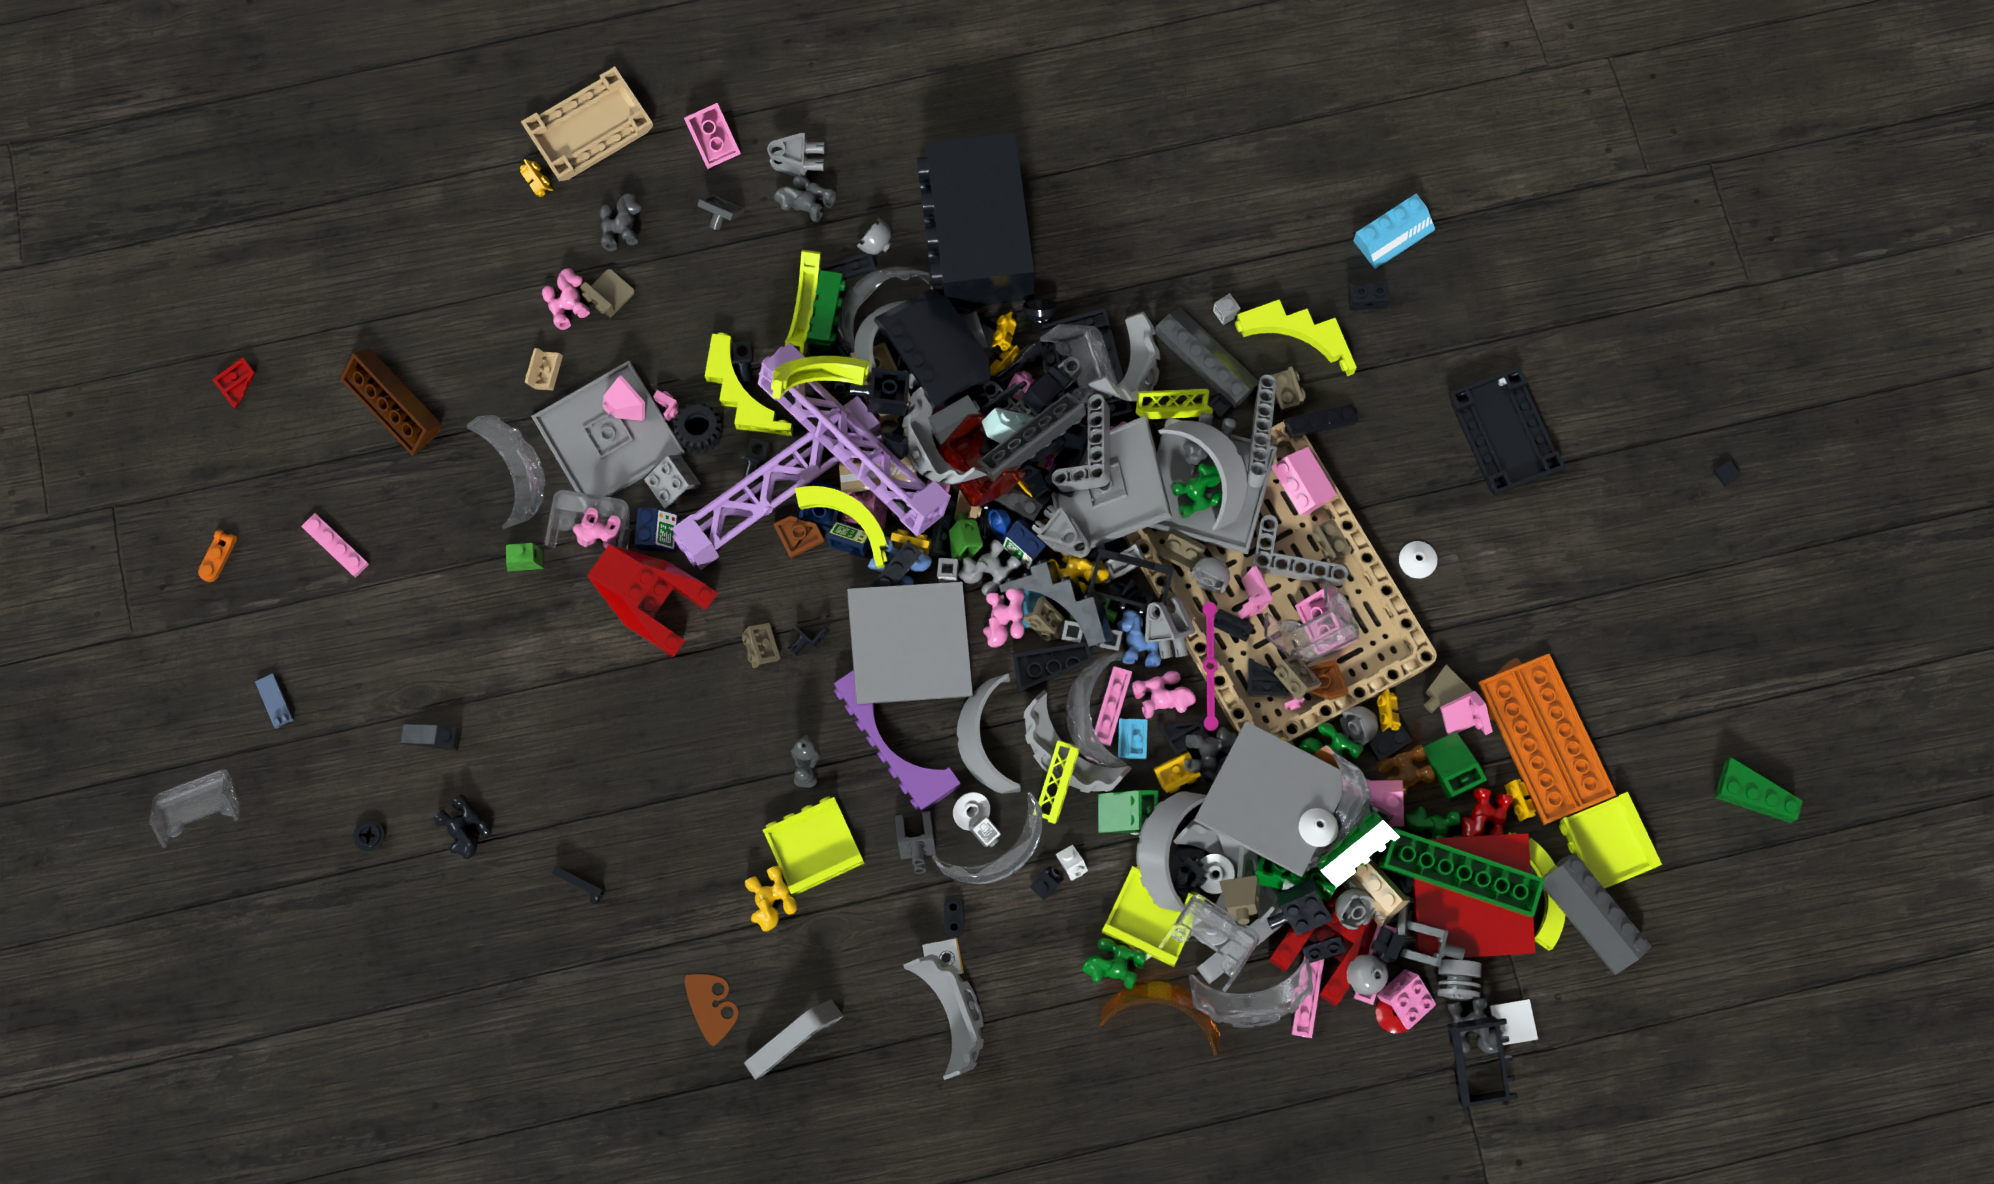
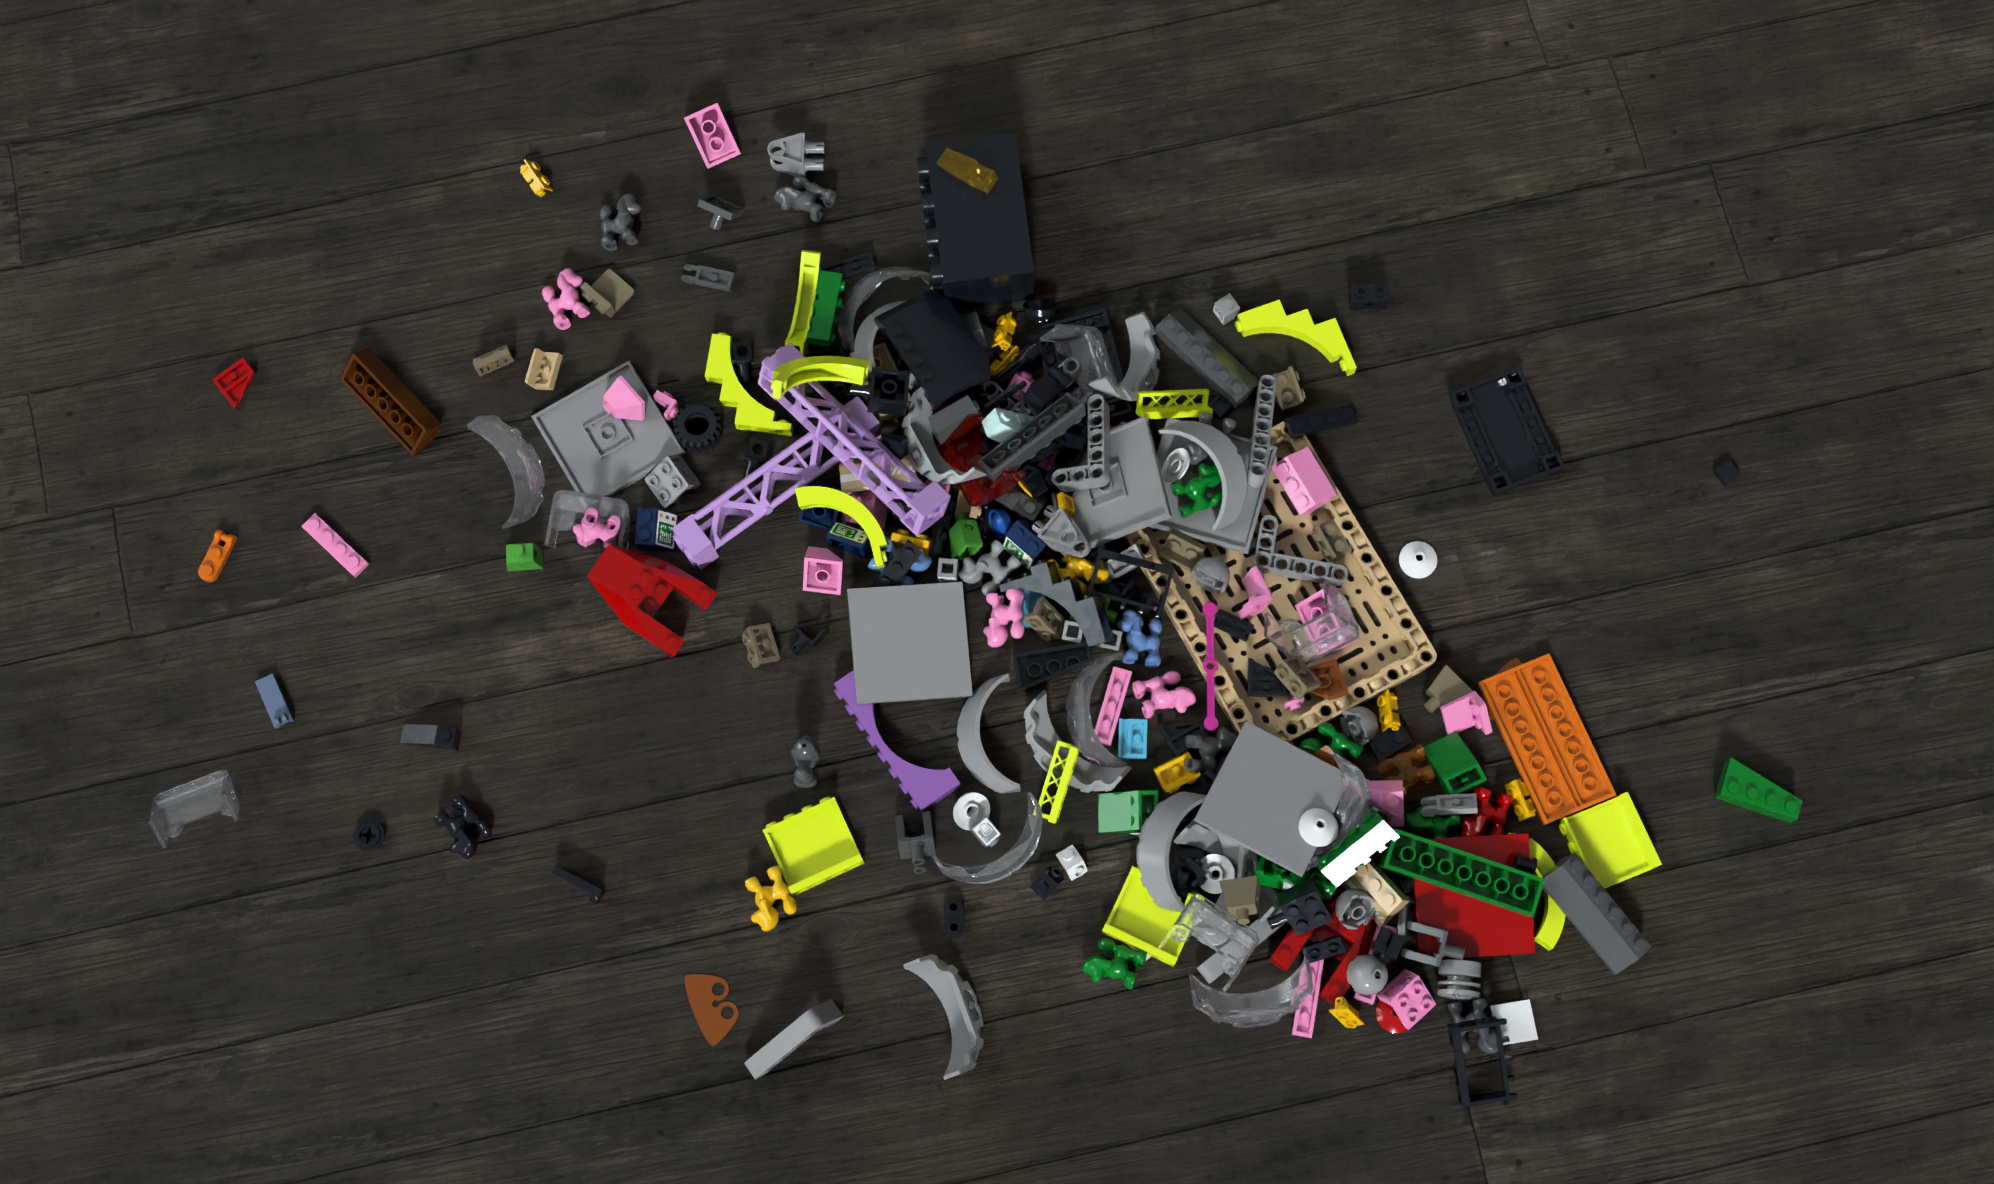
(493, 360): none -> dark tan bracket
(588, 125): tan slope -> none
(709, 277): none -> dark grey hinge
(798, 535): dark orange plate -> none
(822, 571): none -> bright pink slope
(876, 238): light grey cylinder -> none
(946, 951): white sticker -> none
(968, 170): none -> clear yellow slope
(1066, 503): none -> yellow tile
(1166, 994): clear orange windscreen -> none
(1168, 627): light grey piece -> none
(1175, 465): none -> white dish
(1346, 1013): none -> yellow hinge
(1394, 231): medium azure slope -> none
(1449, 804): none -> light grey hinge
(1525, 864): none -> black bush

